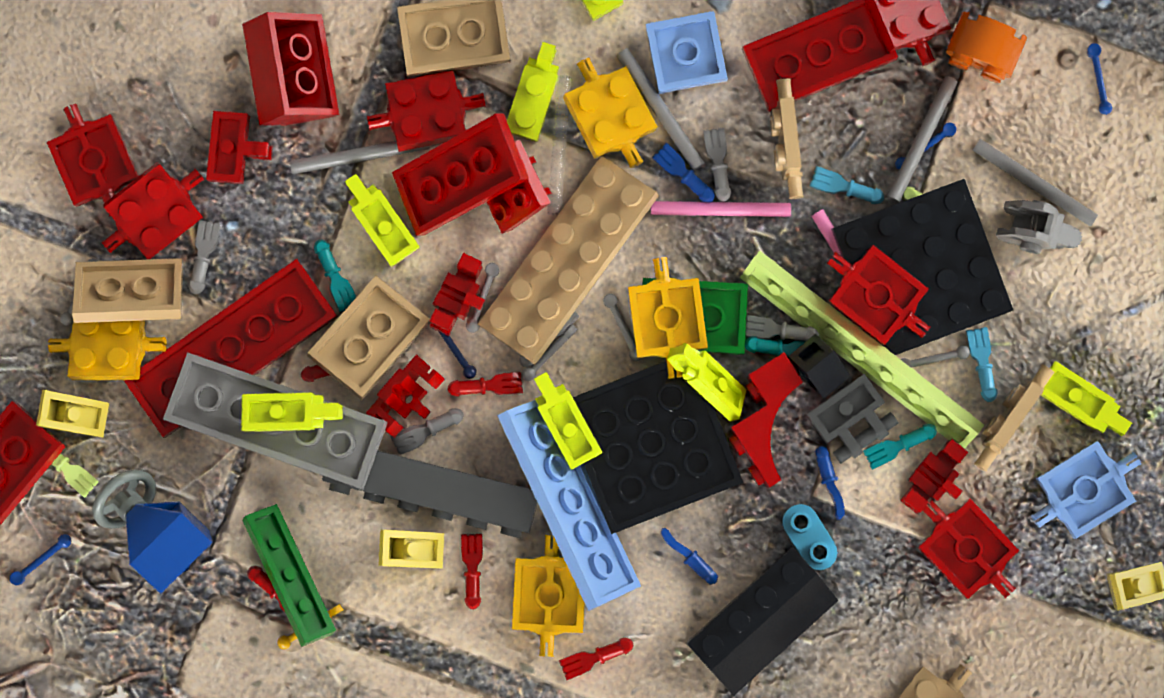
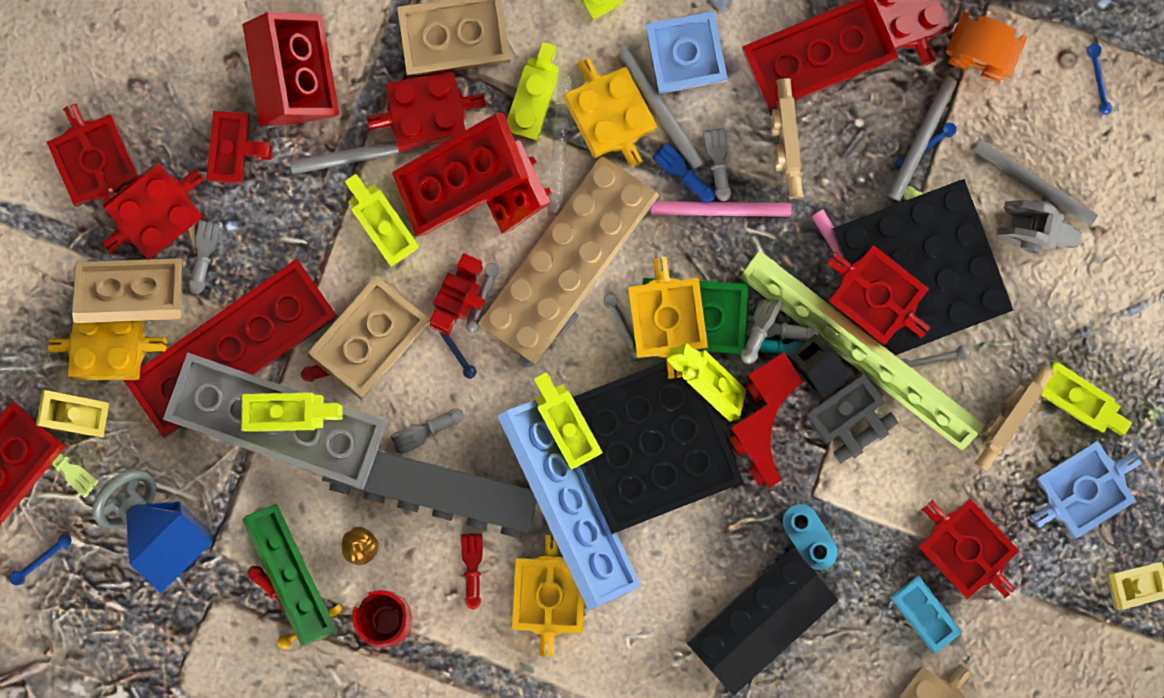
(339, 287): teal piece -> none
(359, 546): none -> pearl gold piece
(382, 619): none -> red helmet
(399, 388): red piece -> none
(411, 549): light yellow slope -> none
(500, 385): red piece -> none
(529, 373): light grey hinge -> none
(583, 661): red piece -> none
(692, 558): blue piece -> none
(764, 319): none -> light grey piece
(828, 478): blue piece -> none
(834, 183): medium azure piece -> none
(888, 450): teal piece -> none
(926, 614): none -> medium azure plate
(935, 477): red piece -> none
(980, 350): medium azure piece -> none

